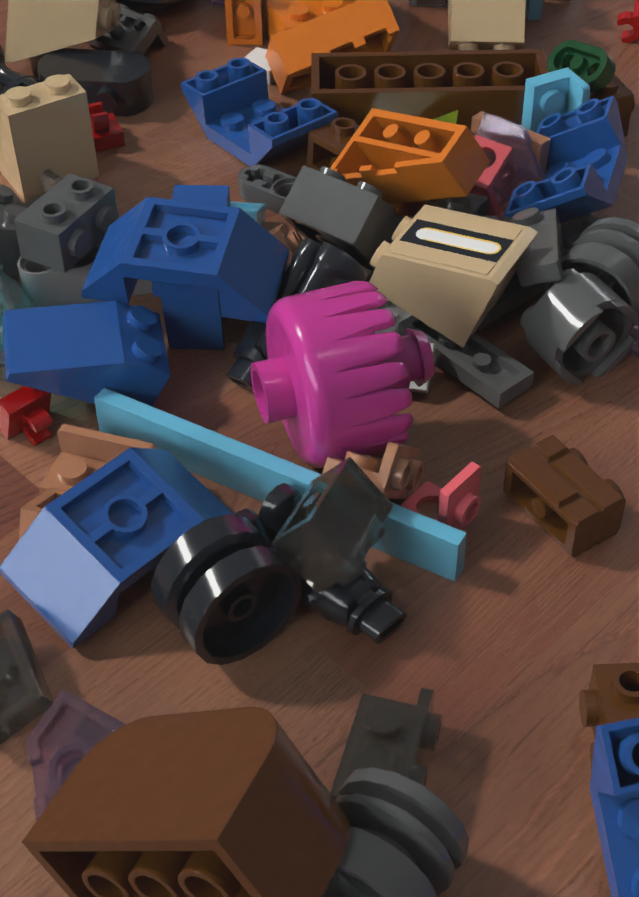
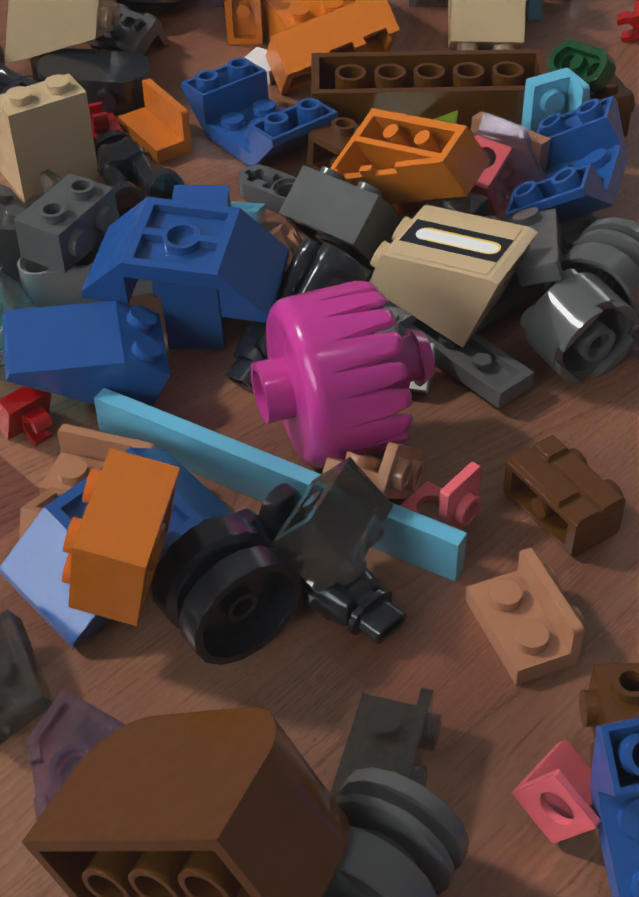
(120, 535): none -> orange brick
(125, 160): none -> black piece
(160, 125): none -> orange panel
(528, 620): none -> nougat bracket
(559, 794): none -> coral bracket

